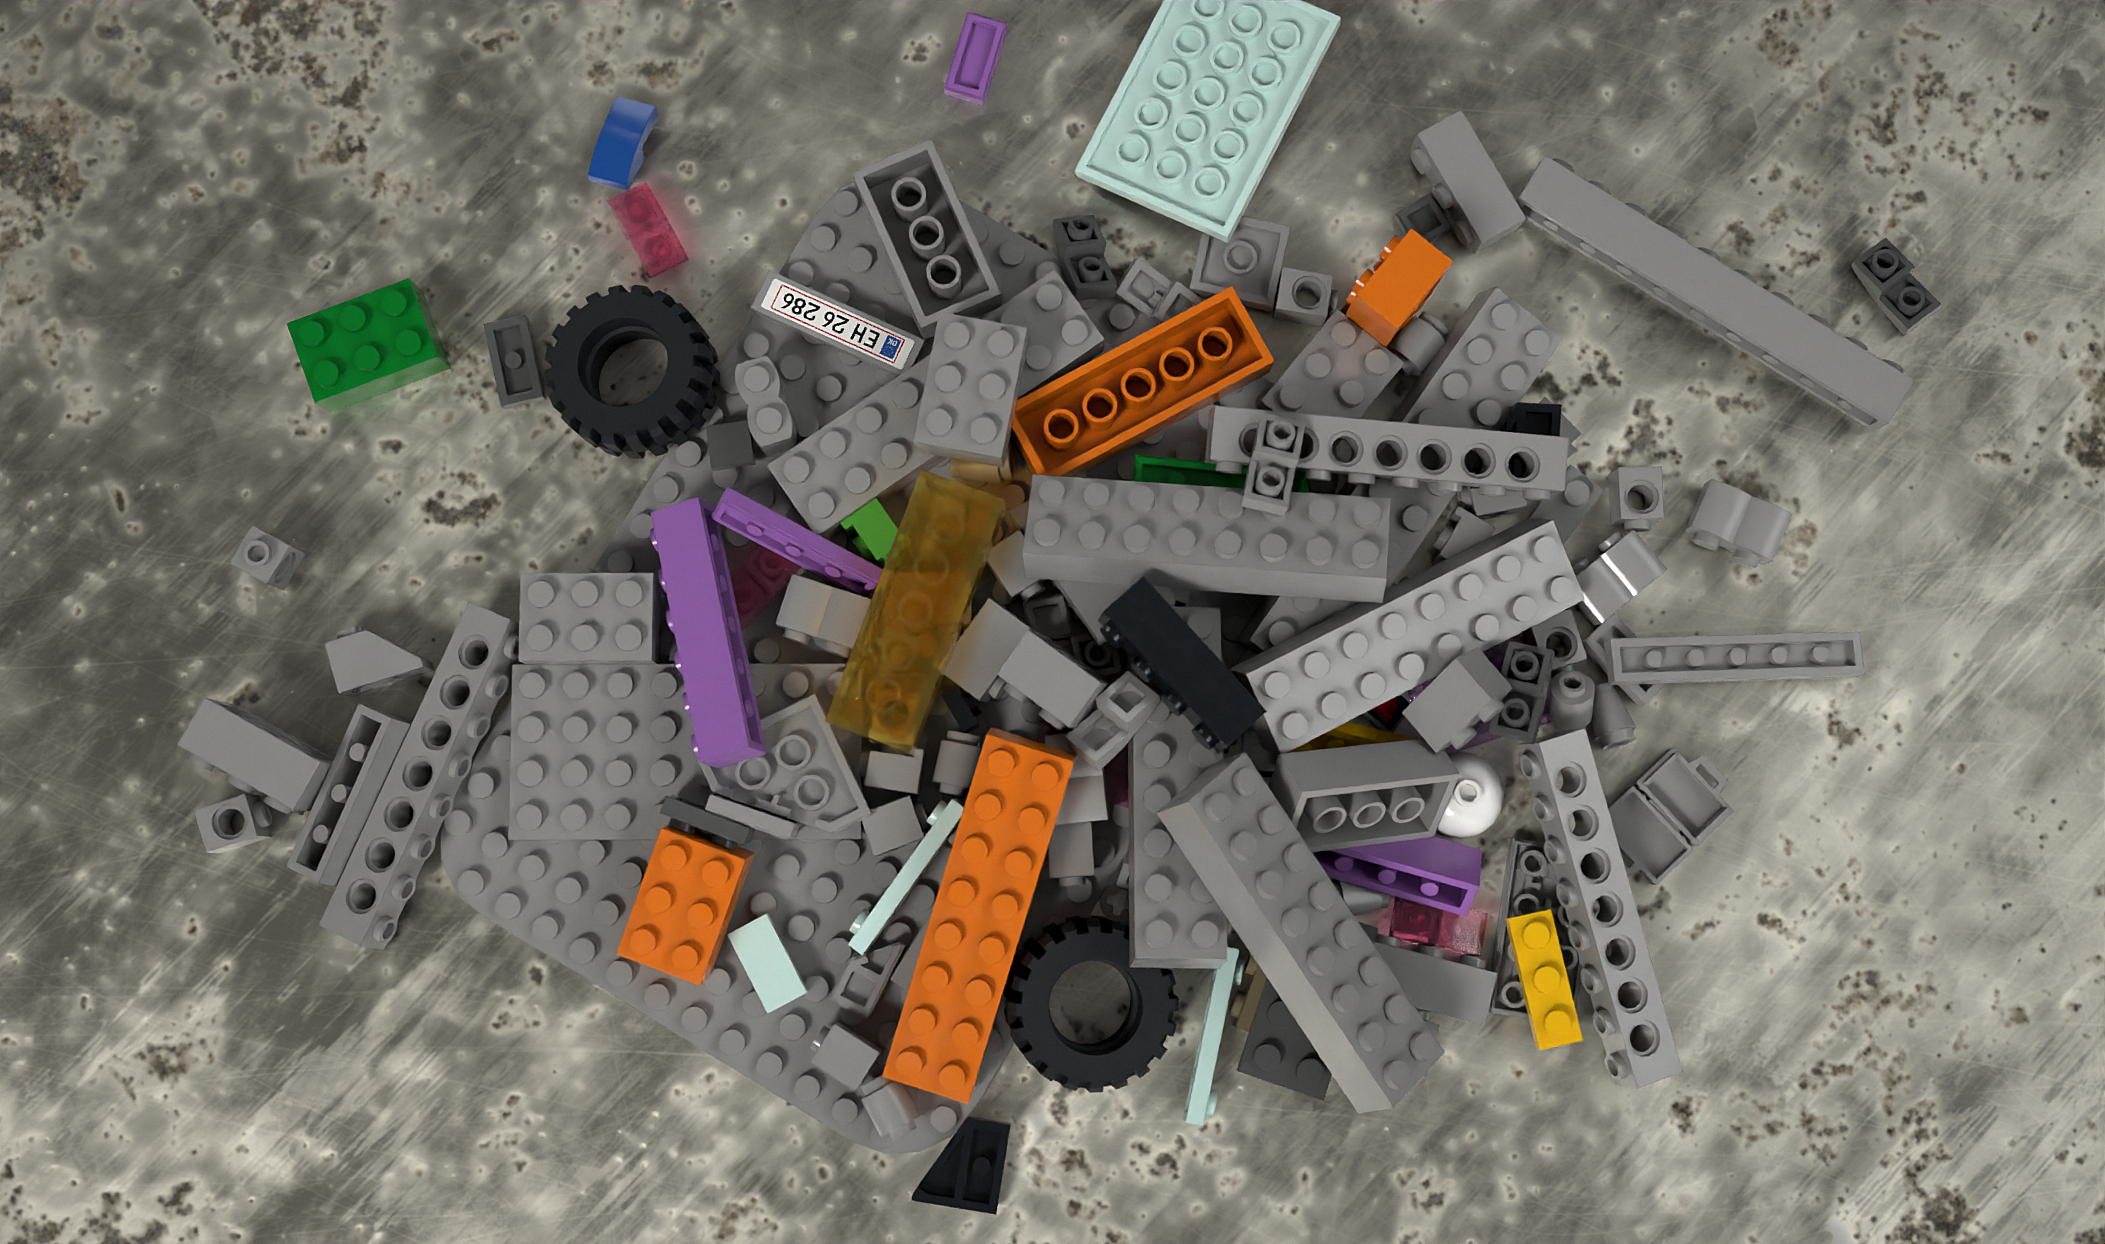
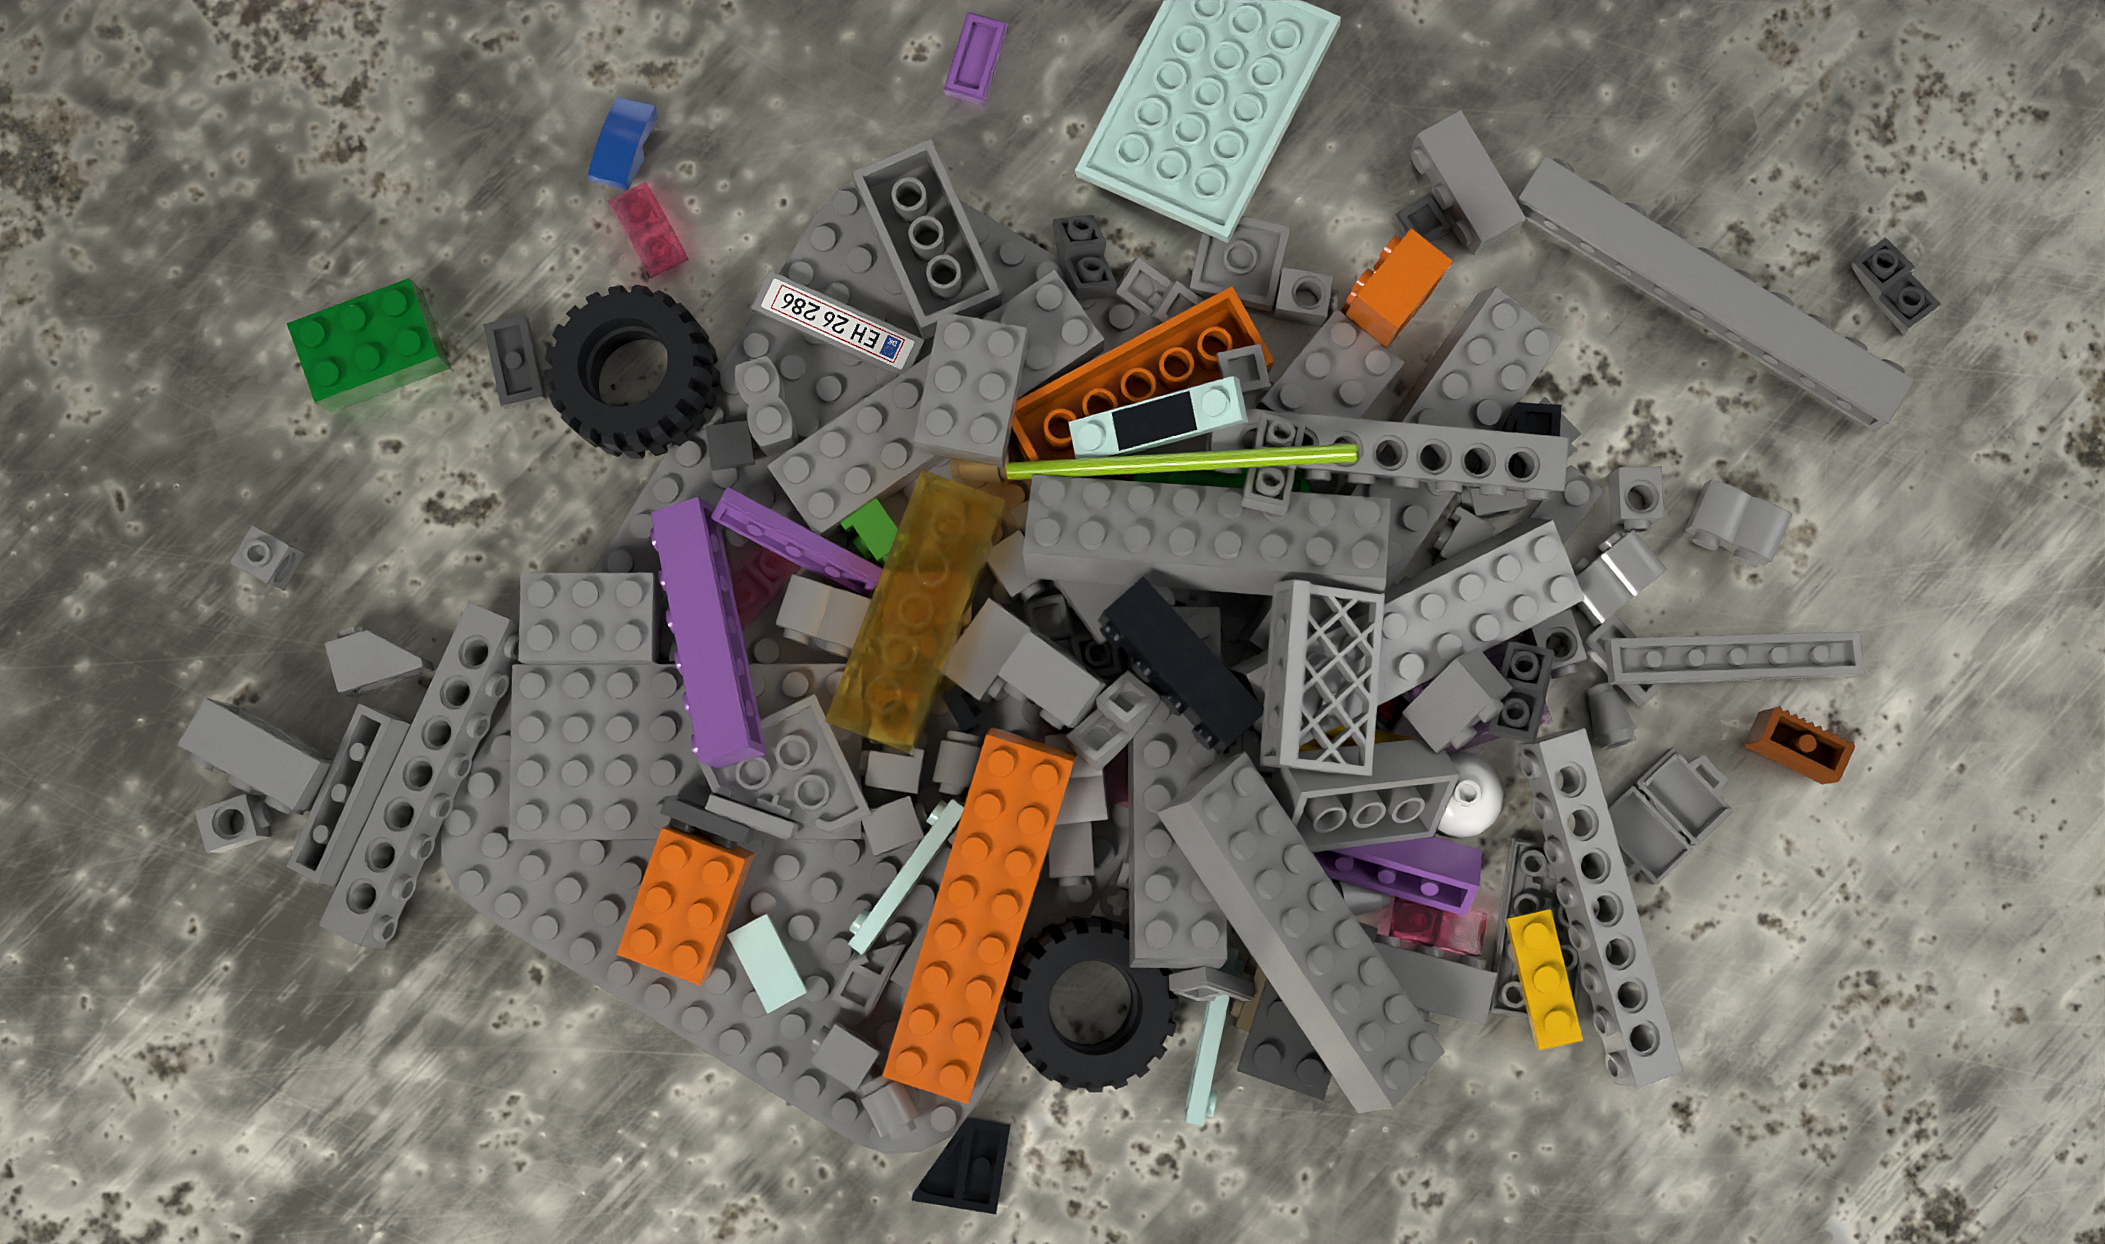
(1160, 420): none -> light aqua plate
(1186, 461): none -> lime piece
(1208, 983): none -> light grey tile
(1248, 366): none -> light grey plate
(1289, 665): none -> light grey fence
(1419, 343): light grey brick -> none
(1571, 700): light grey brick -> none
(1799, 745): none -> dark orange brick

